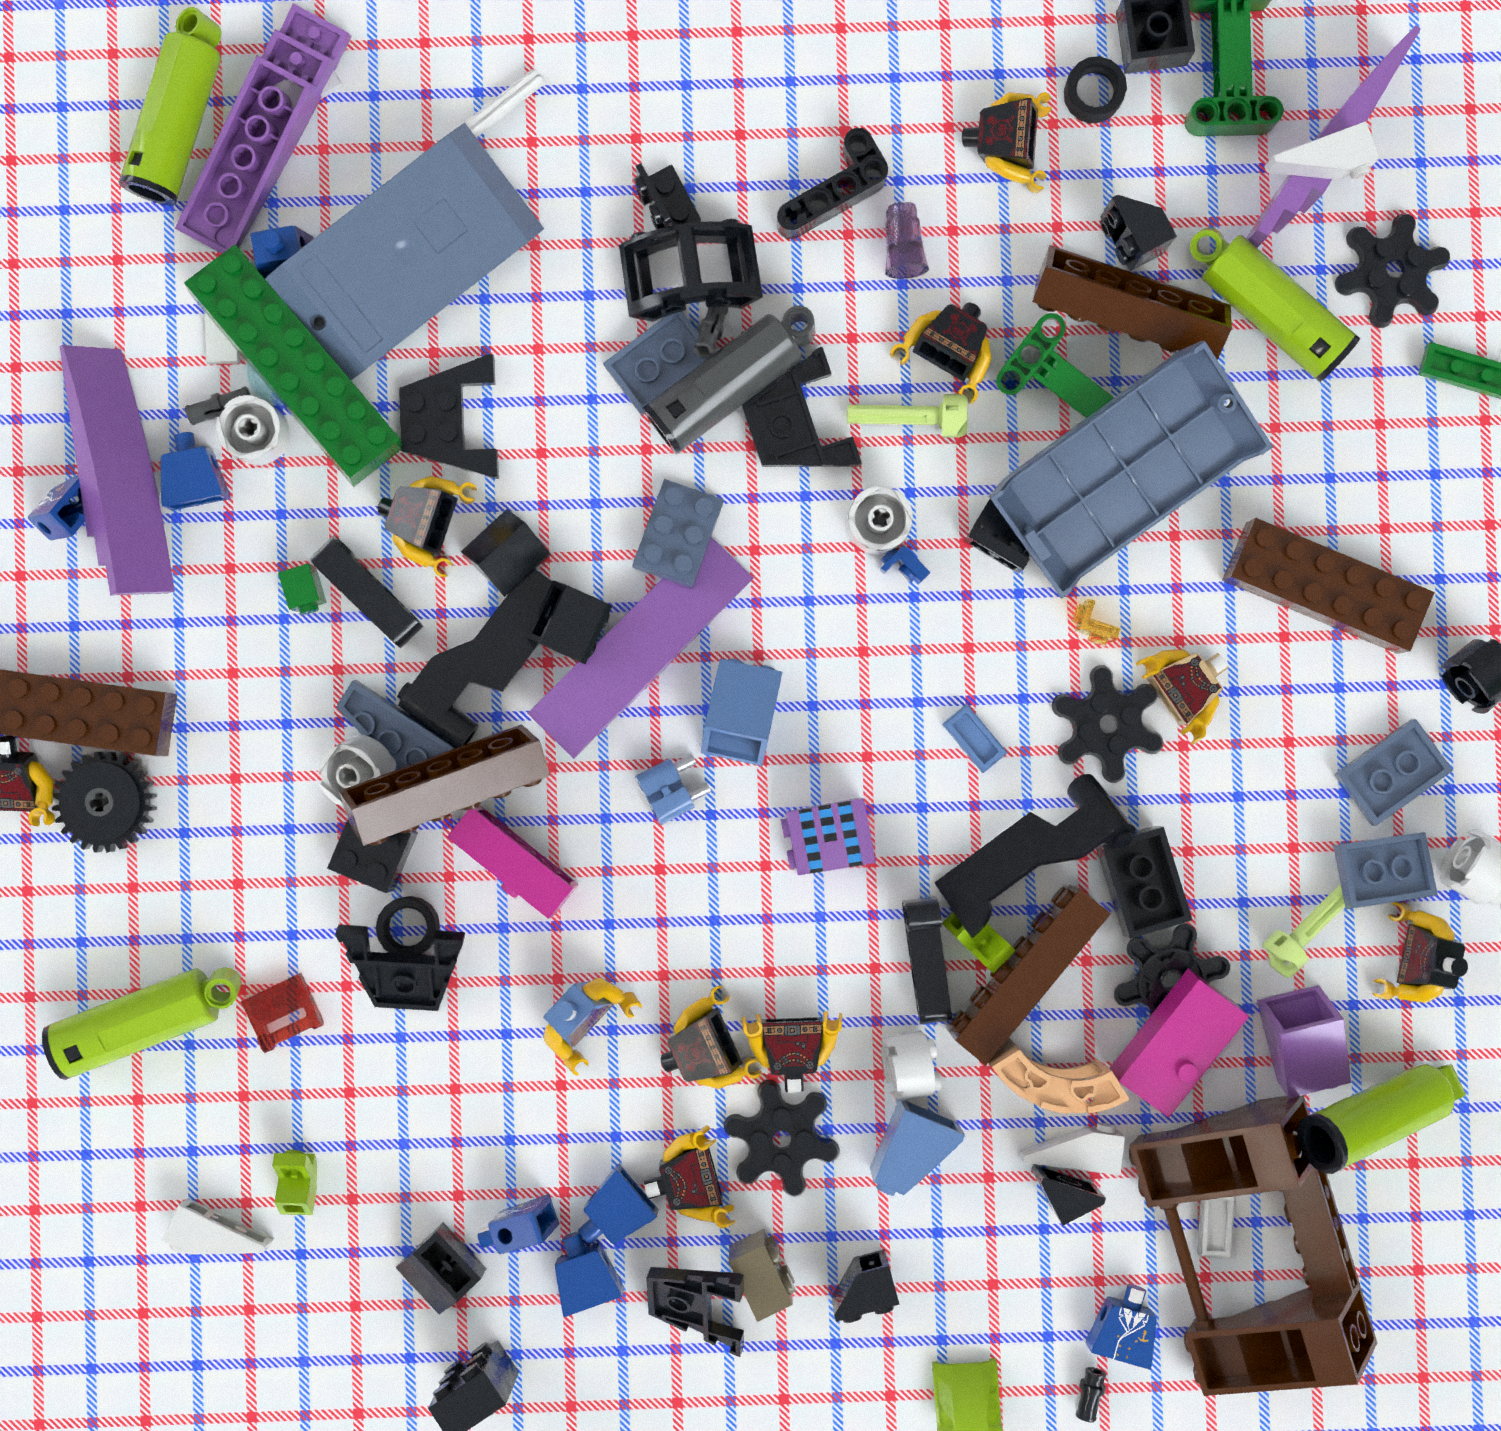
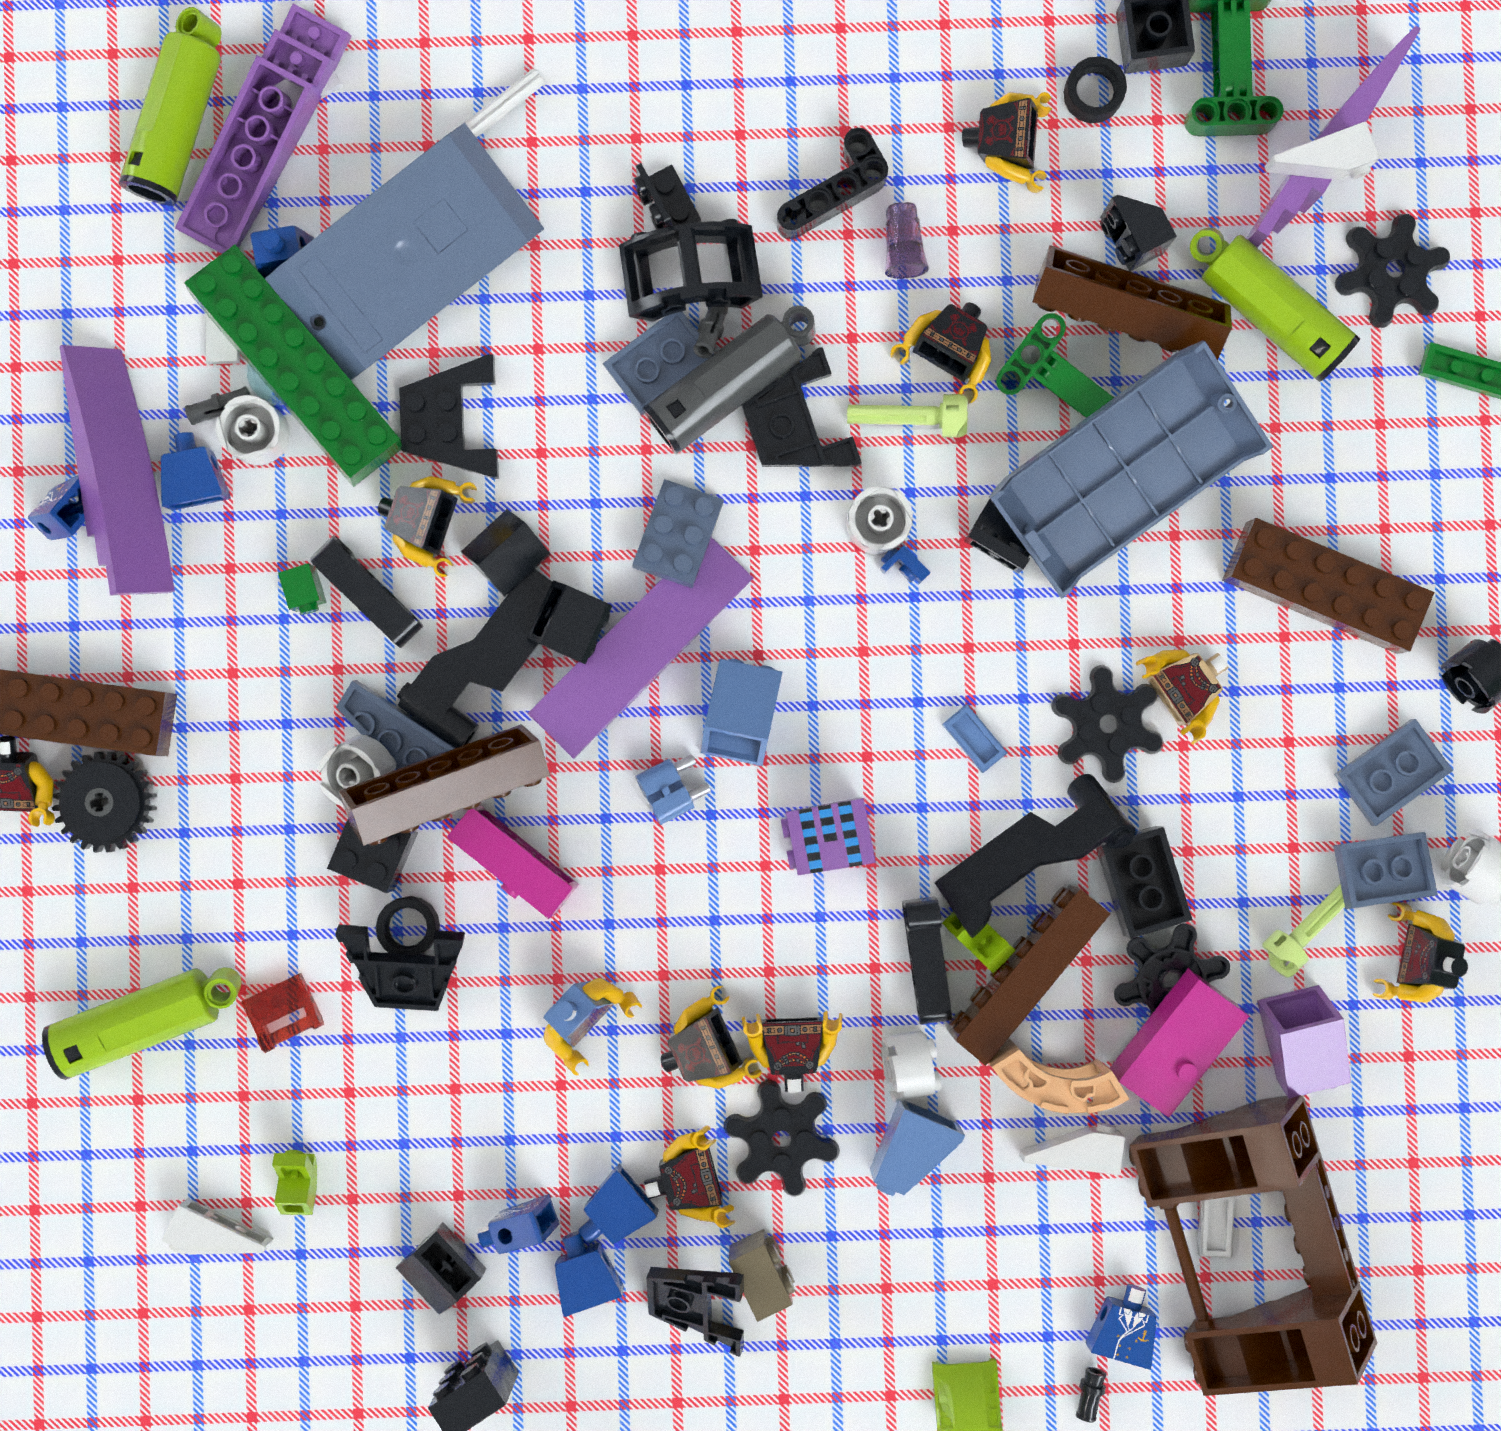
(865, 1288): black slope -> none
(1068, 1195): black slope -> none
(1097, 631): clear yellow bracket -> none
(1378, 1116): lime piece -> none

